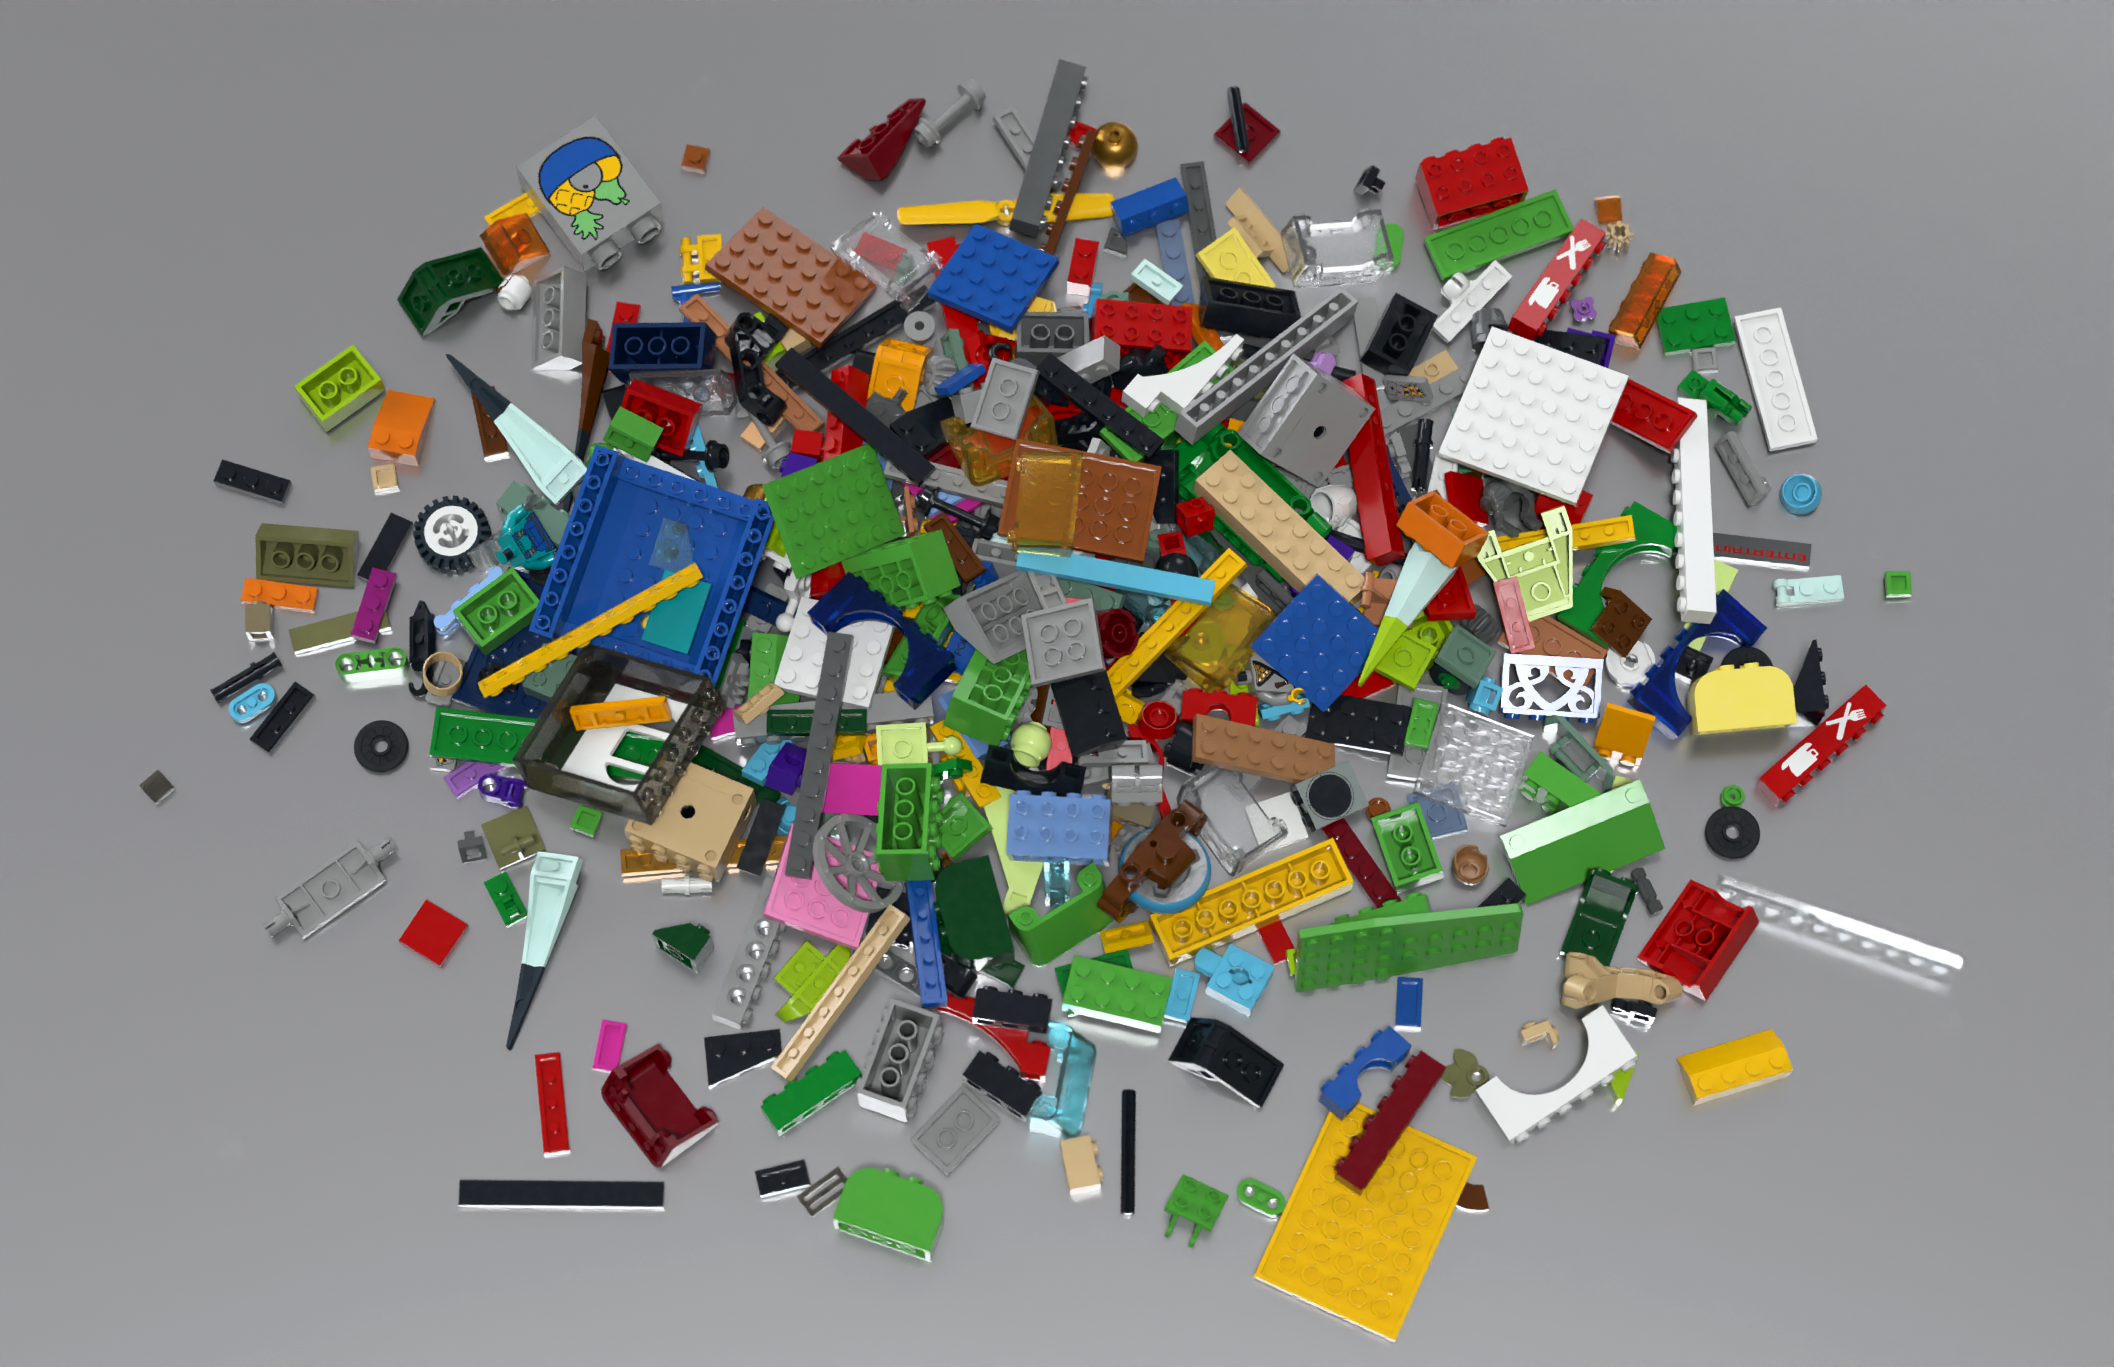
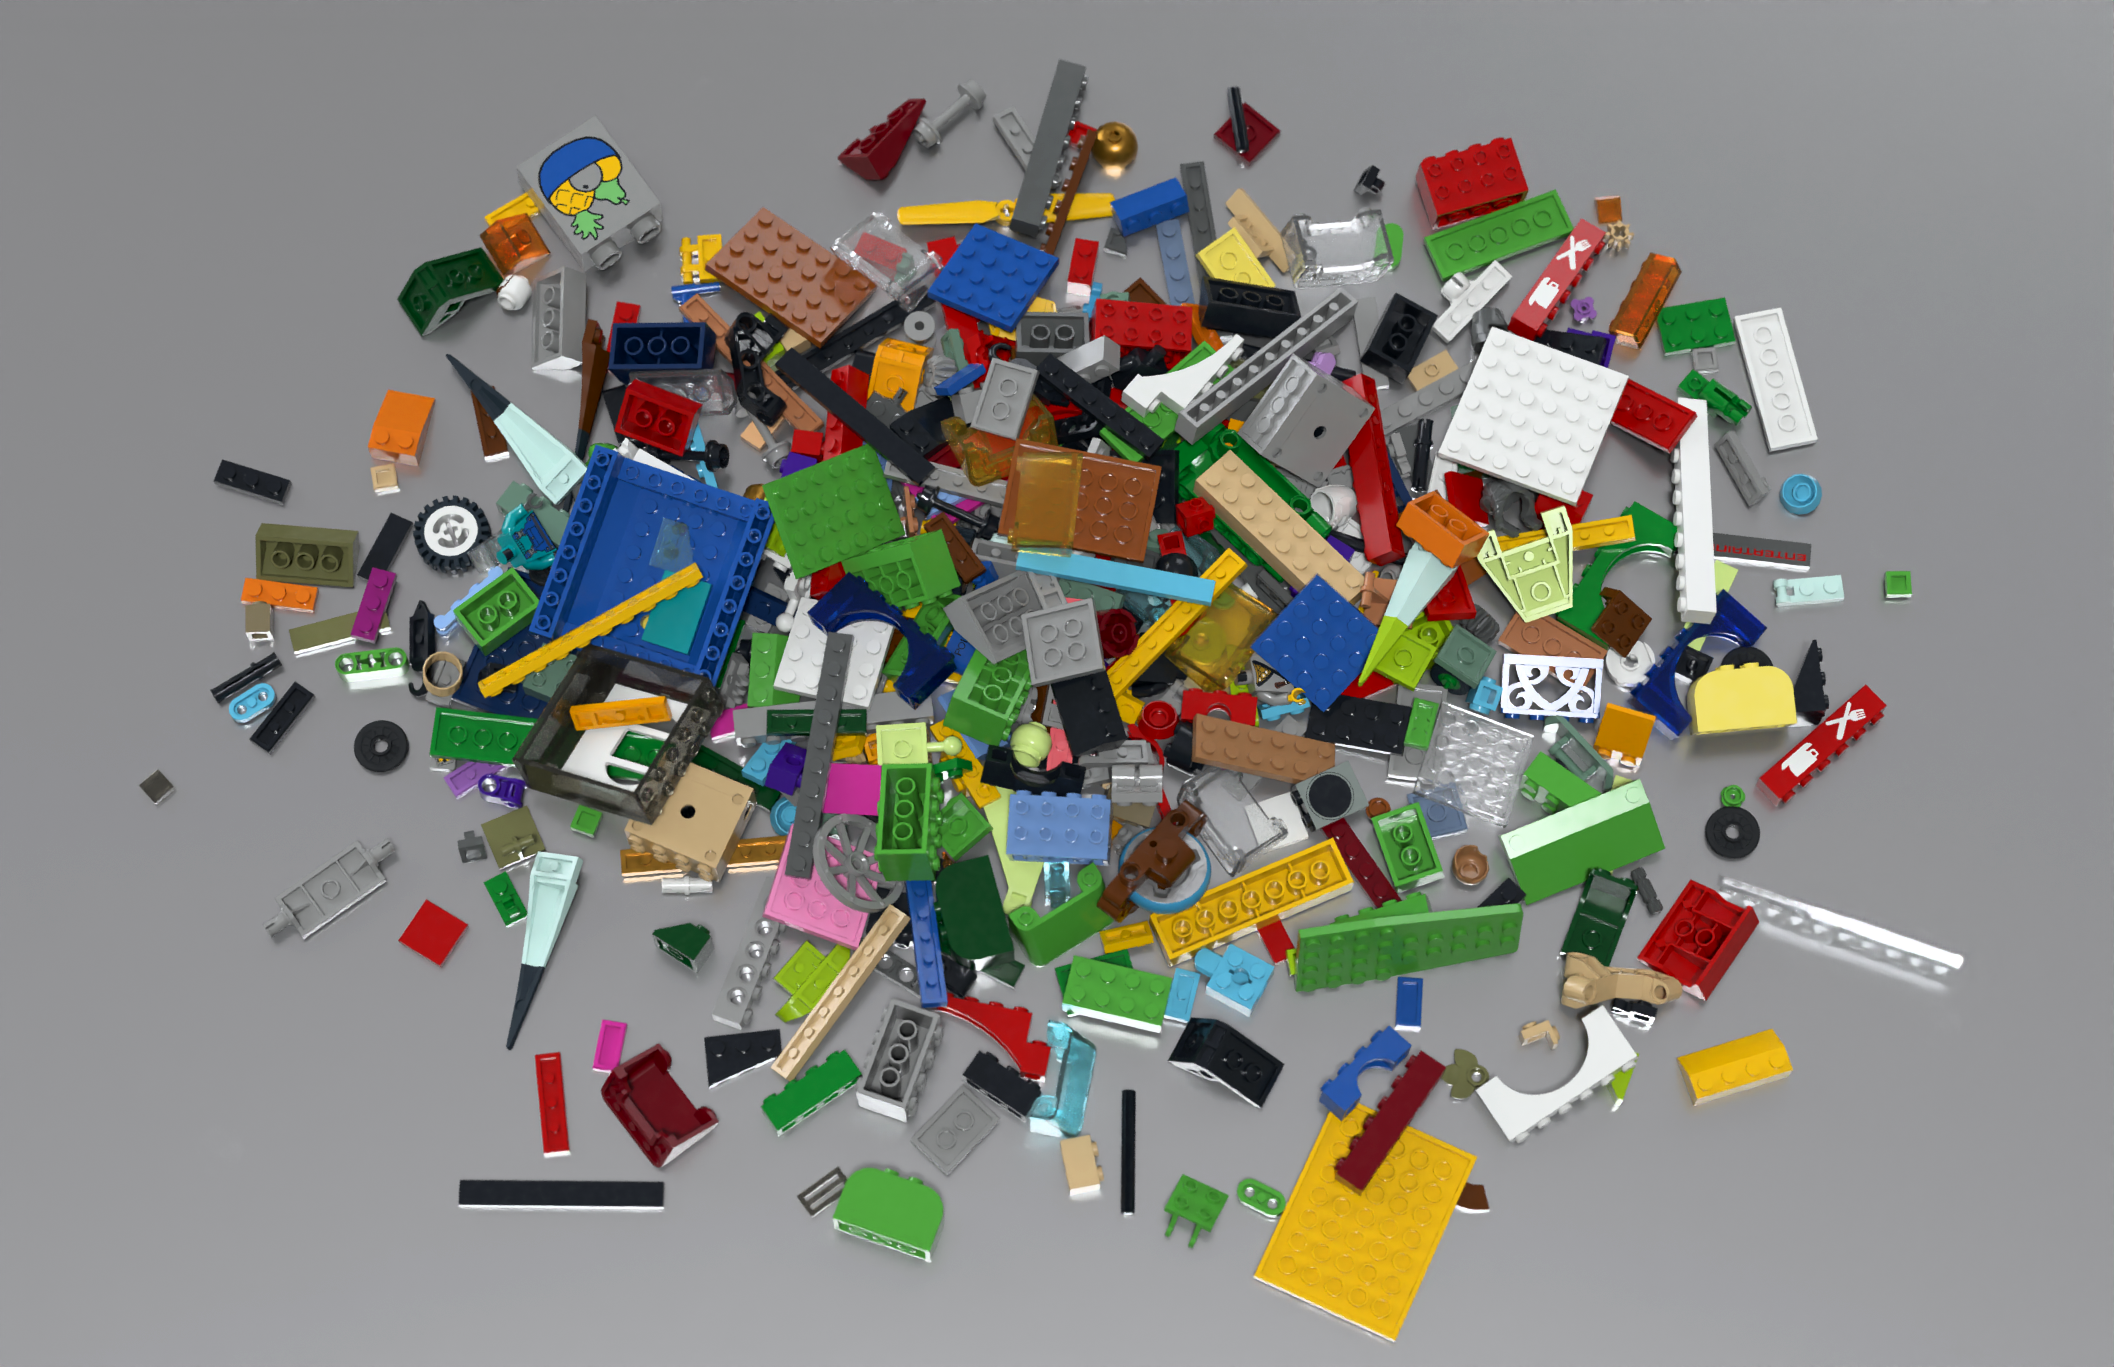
(339, 388): lime brick -> none
(633, 434): bright green brick -> none
(695, 159): dark orange plate -> none
(758, 703): tan plate -> none
(761, 837): black tile -> none
(782, 1178): black plate -> none
(1012, 1010): black brick -> none
(1156, 282): light aqua plate -> none
(1408, 388): light grey tile -> none
(1514, 615): plate -> none

